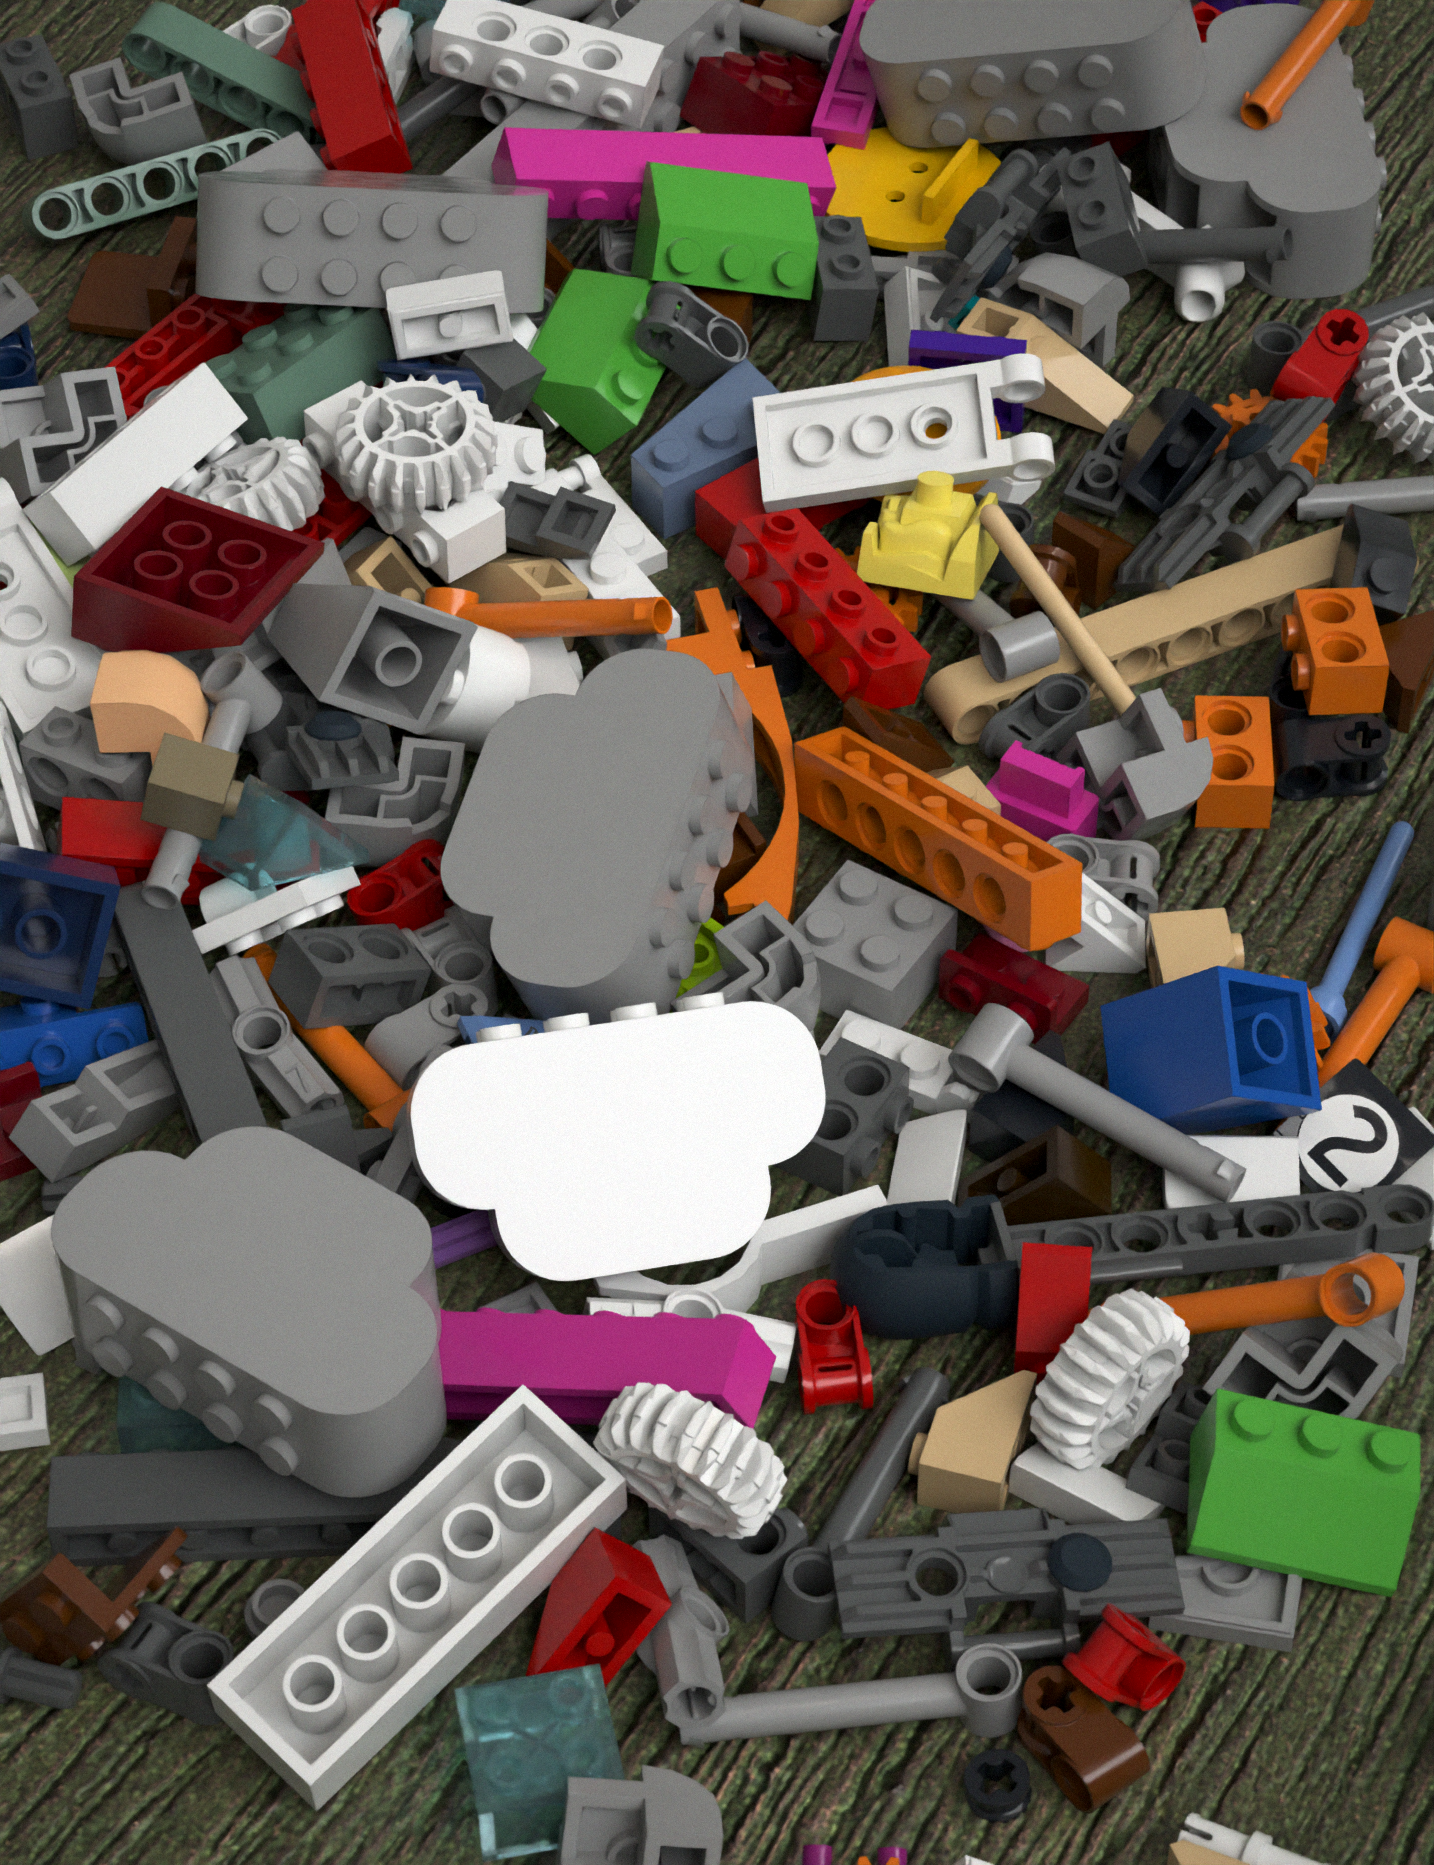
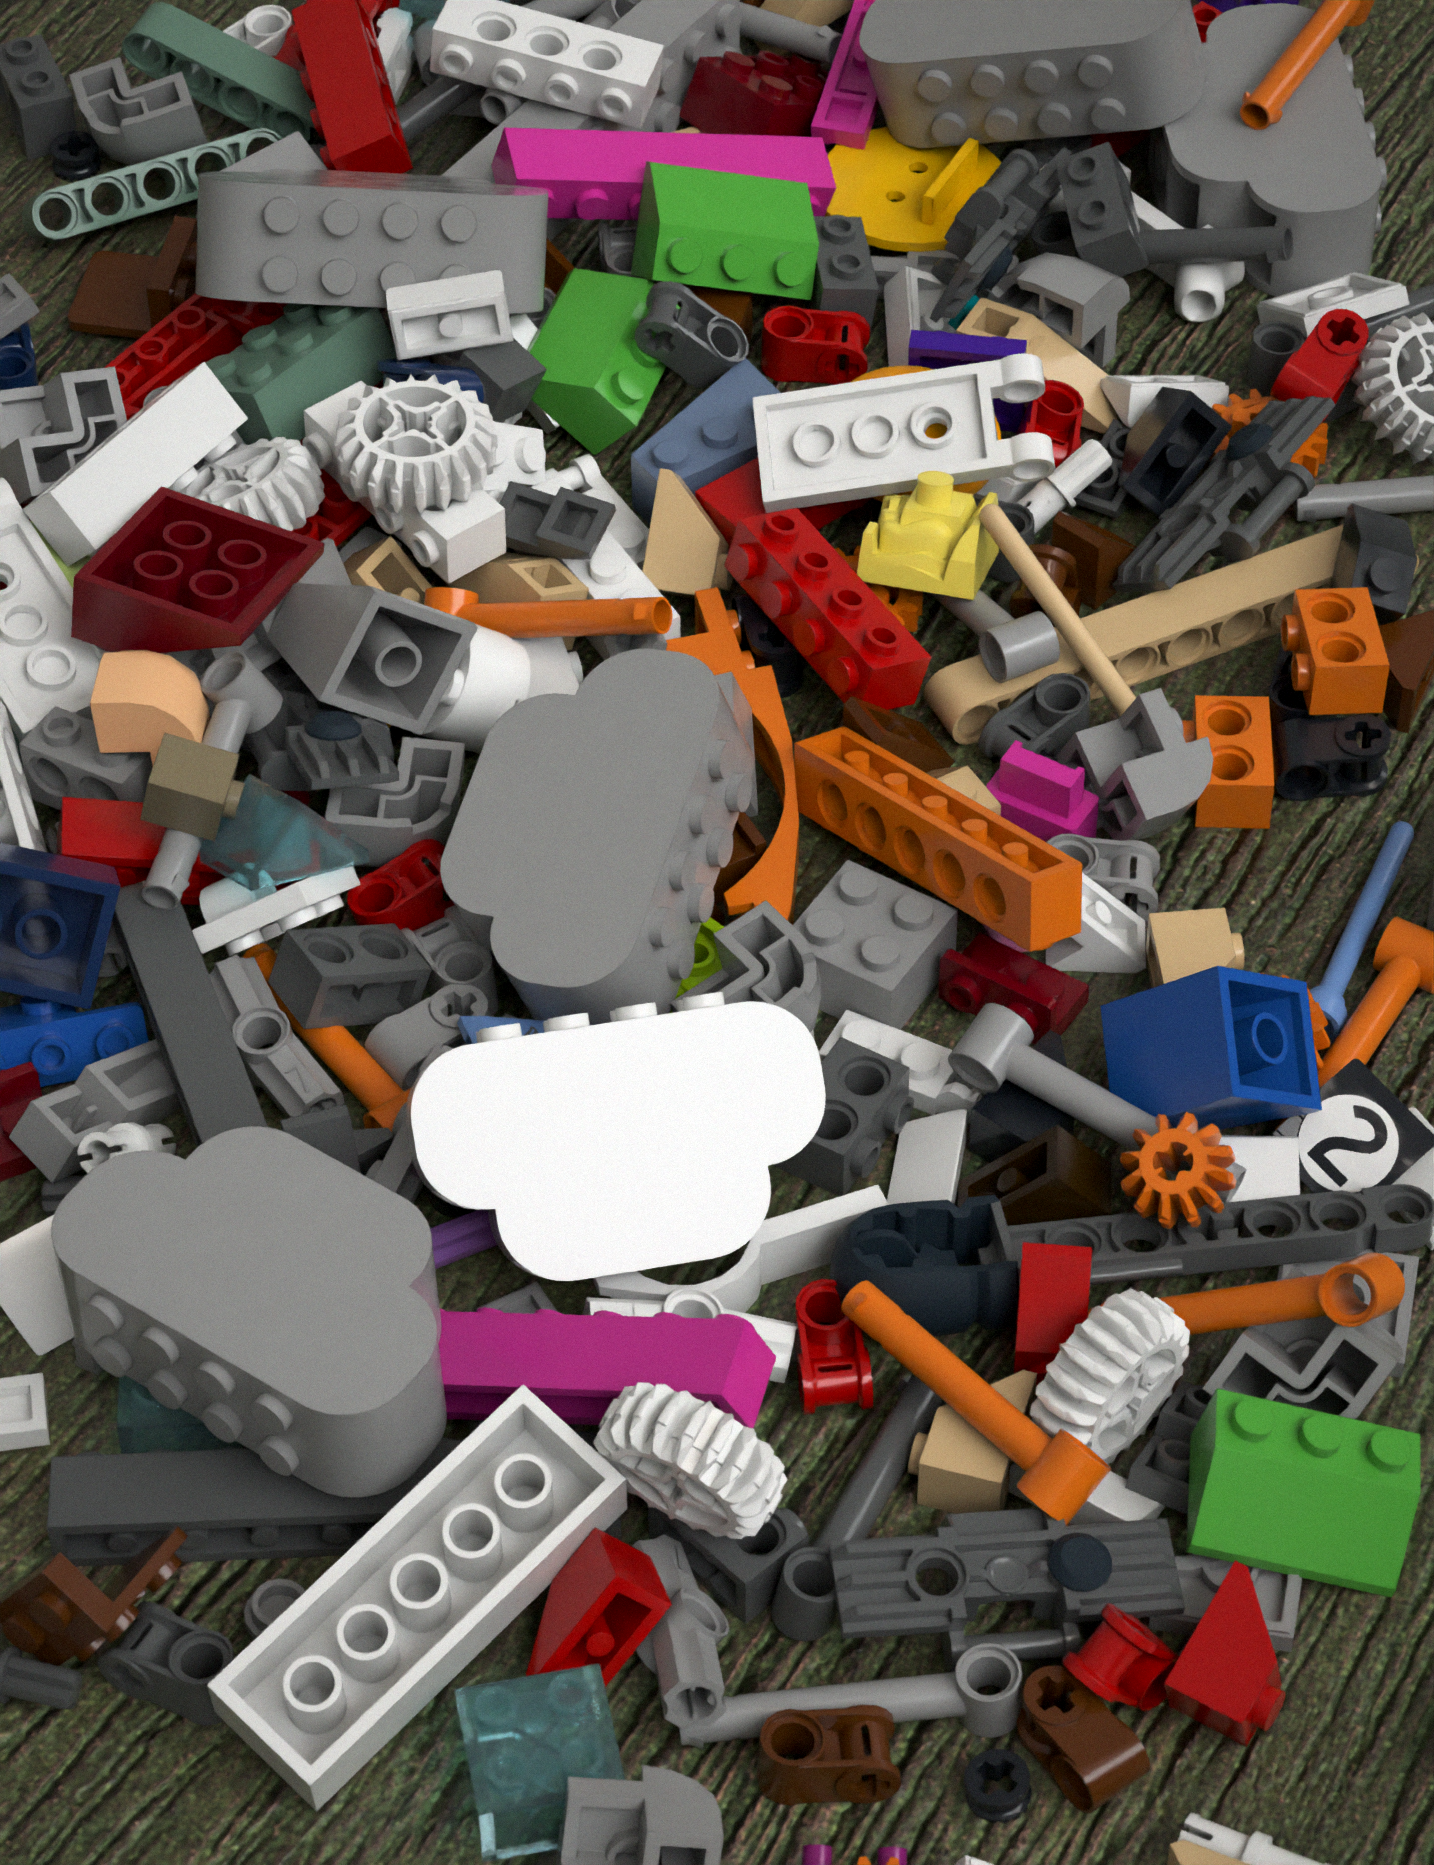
(75, 166): none -> black bush
(124, 1139): none -> white pin
(683, 543): none -> tan slope
(808, 345): none -> red piece
(832, 1755): none -> reddish brown piece
(1058, 416): none -> red piece
(1058, 1470): none -> orange piece
(1066, 482): none -> white axle
(1134, 393): none -> white slope
(1191, 1188): none -> orange gear
(1229, 1665): none -> red slope
(1355, 292): none -> white tile

